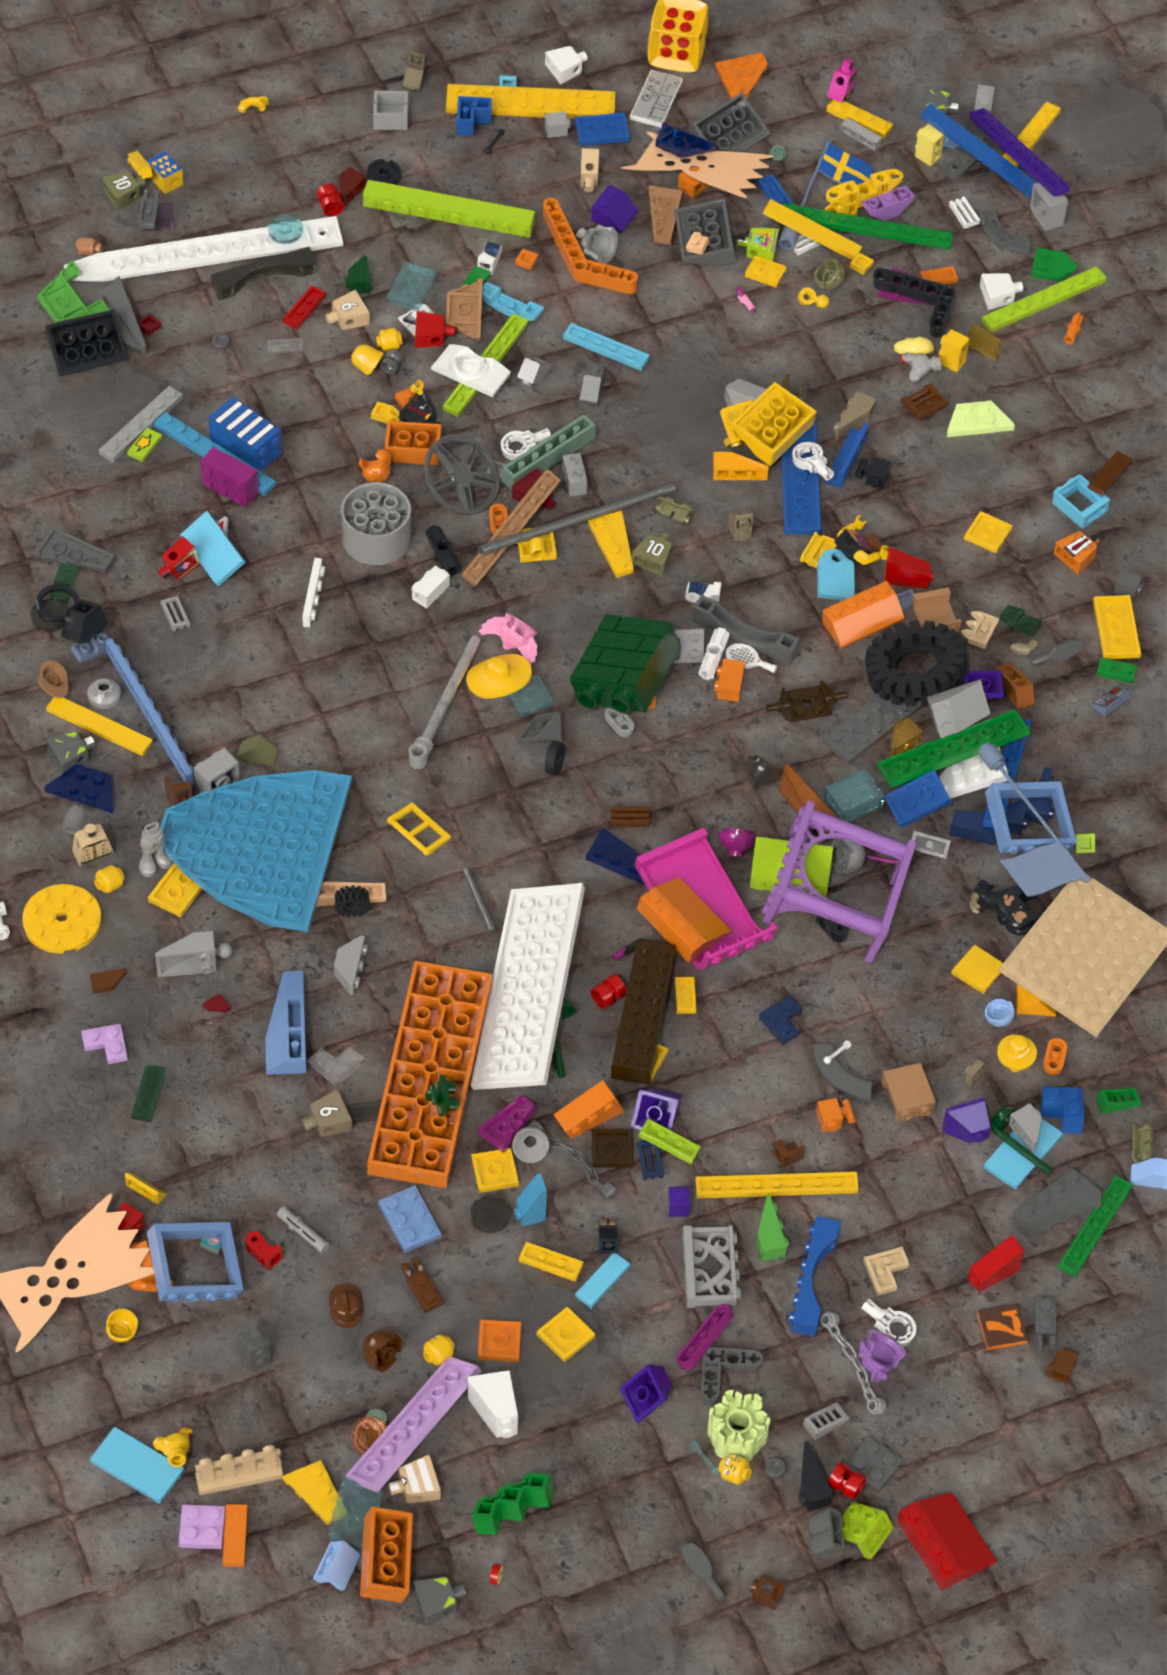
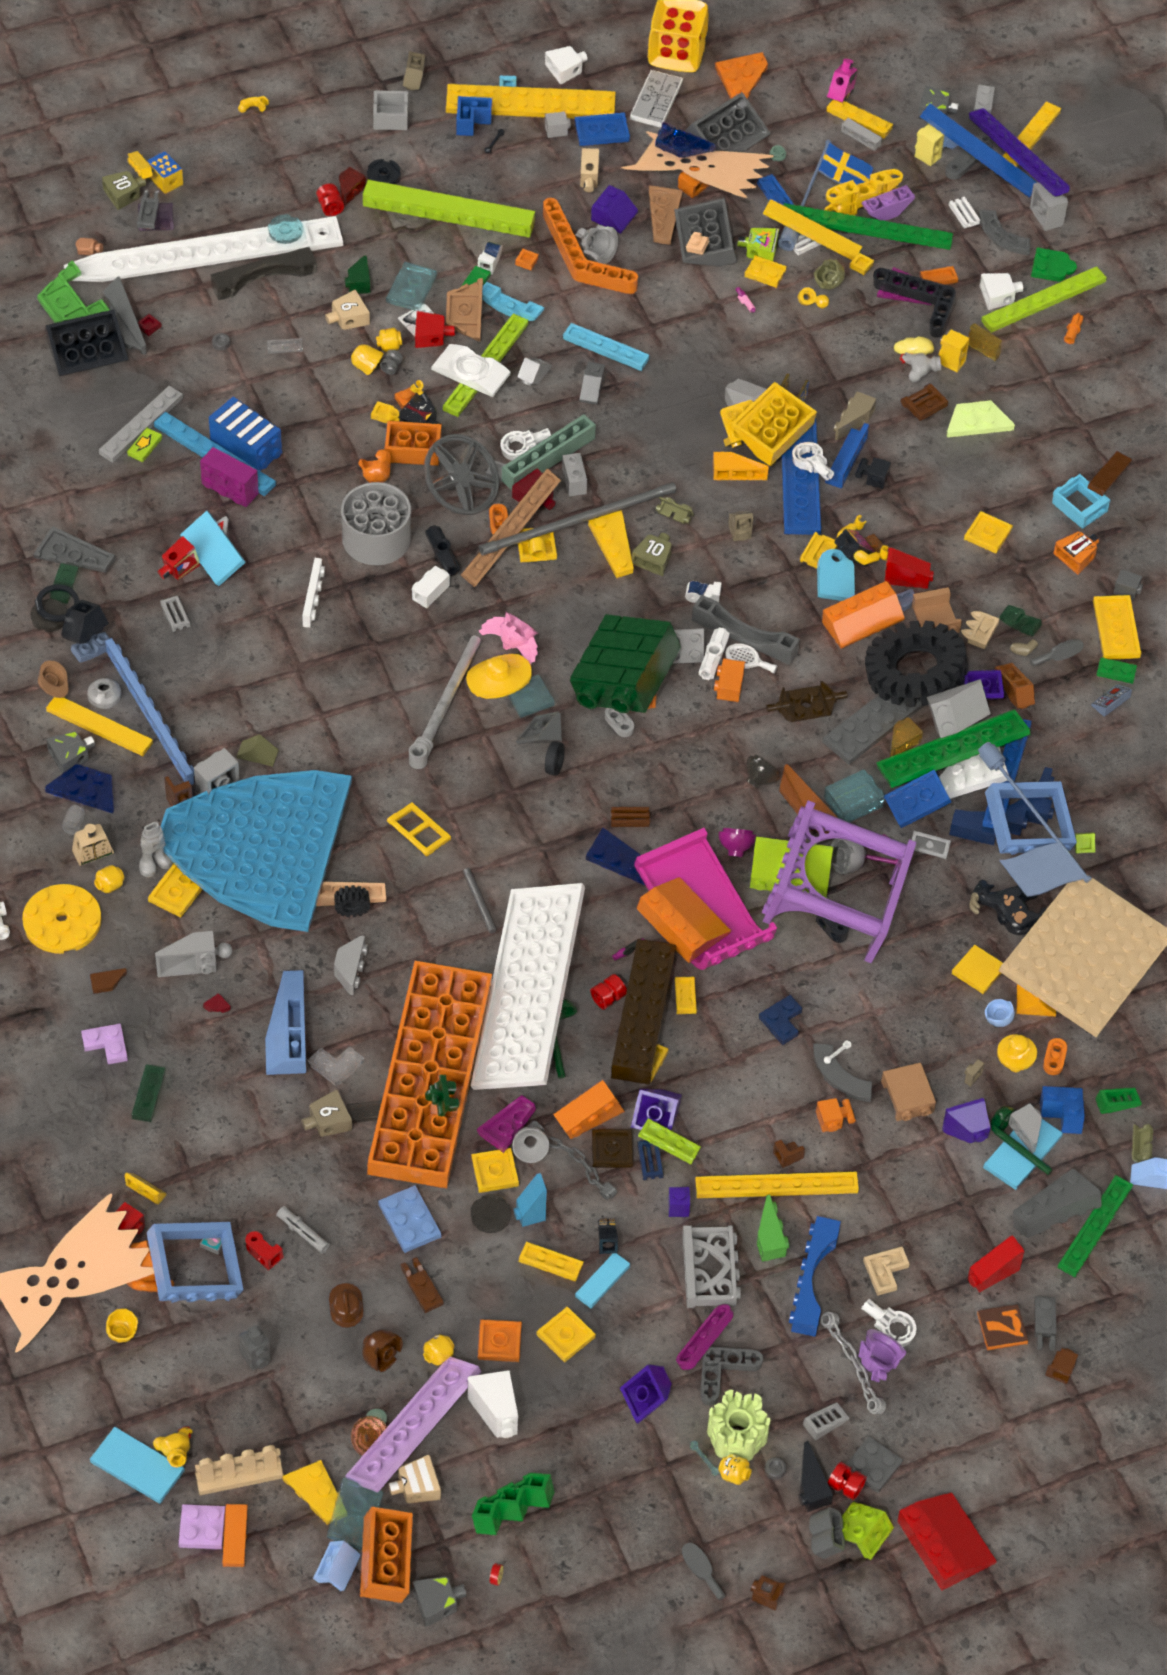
(304, 307): red tile -> none

